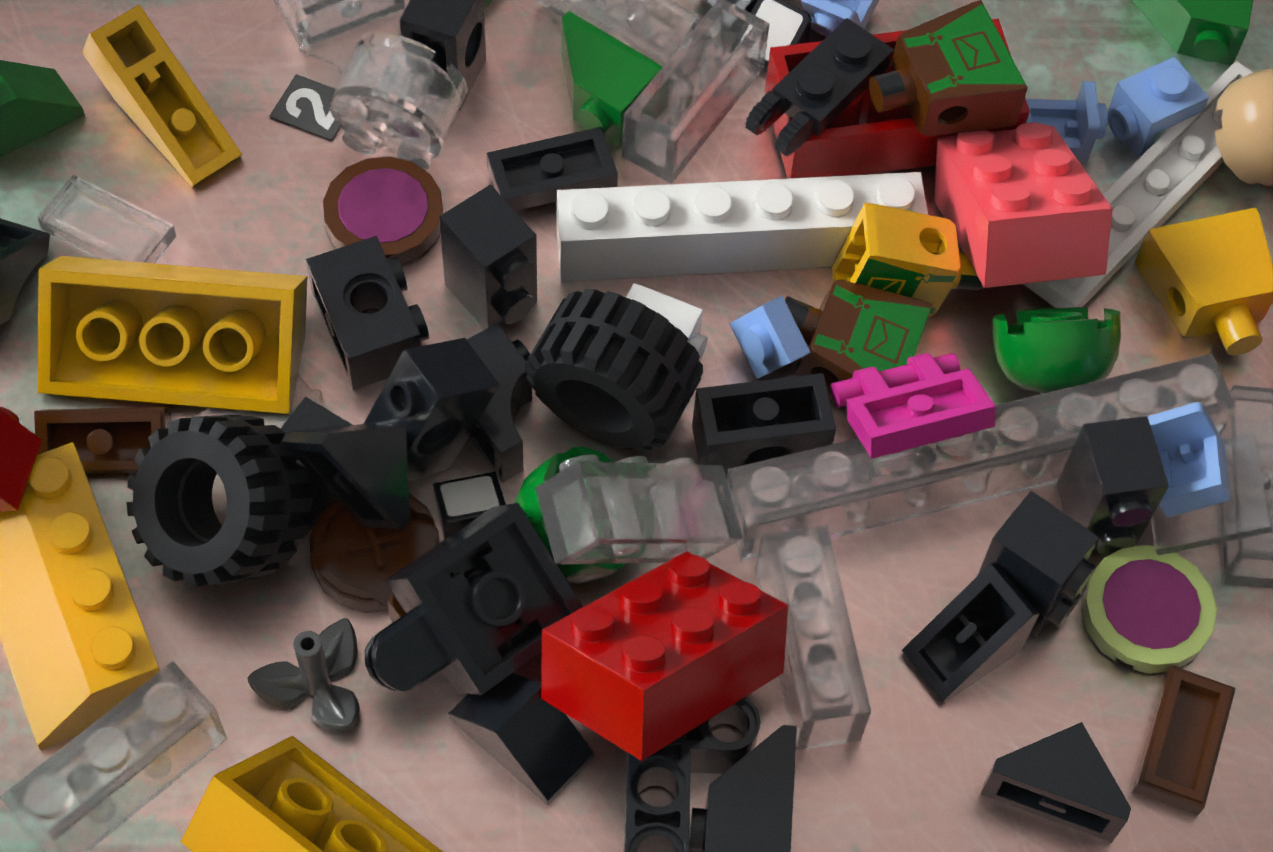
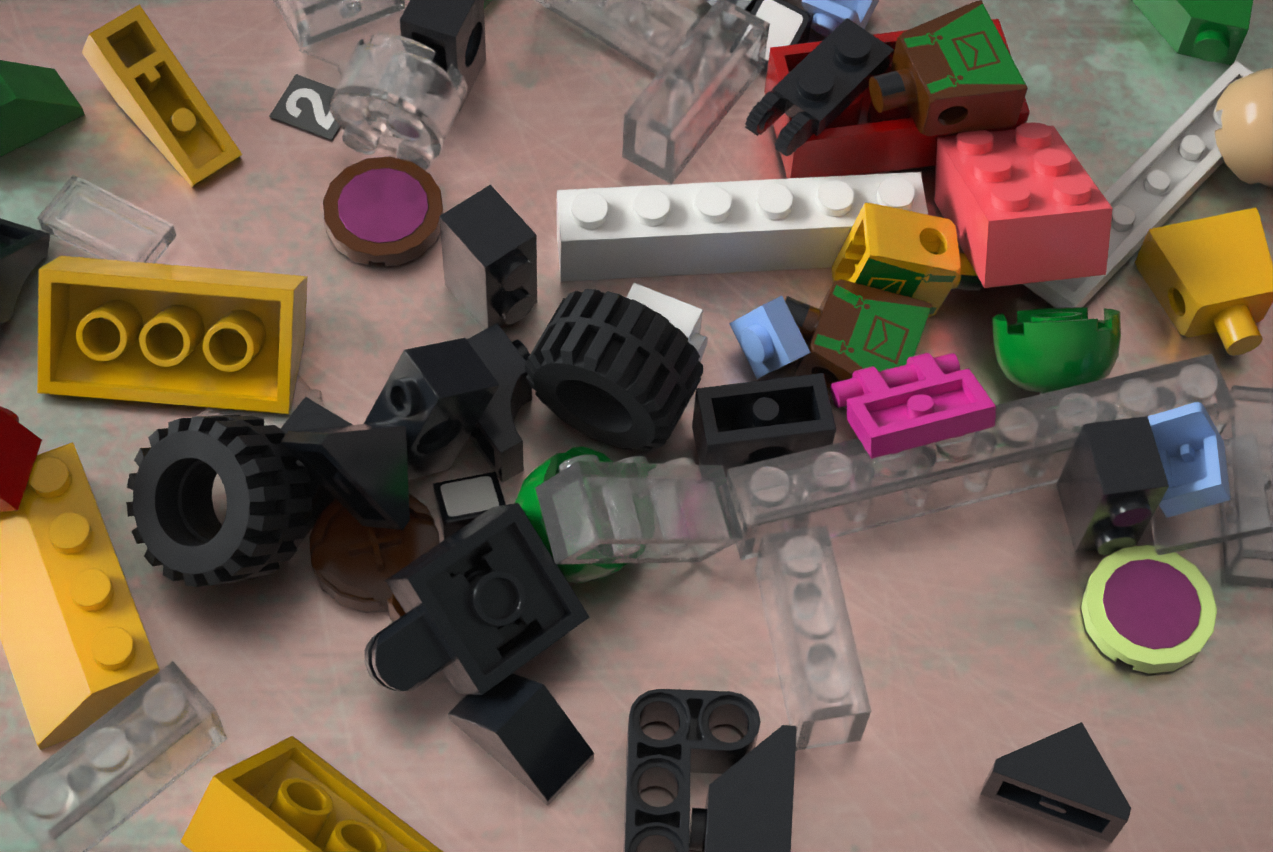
(102, 436): reddish brown slope -> none
(319, 662): dark grey plant -> none
(361, 279): black brick -> none
(535, 171): black plate -> none
(602, 76): green slope -> none
(663, 653): red brick -> none
(973, 634): black slope -> none
(1044, 558): black brick -> none
(1075, 120): light blue bracket -> none
(1153, 103): light blue bracket -> none
(1184, 740): reddish brown tile -> none

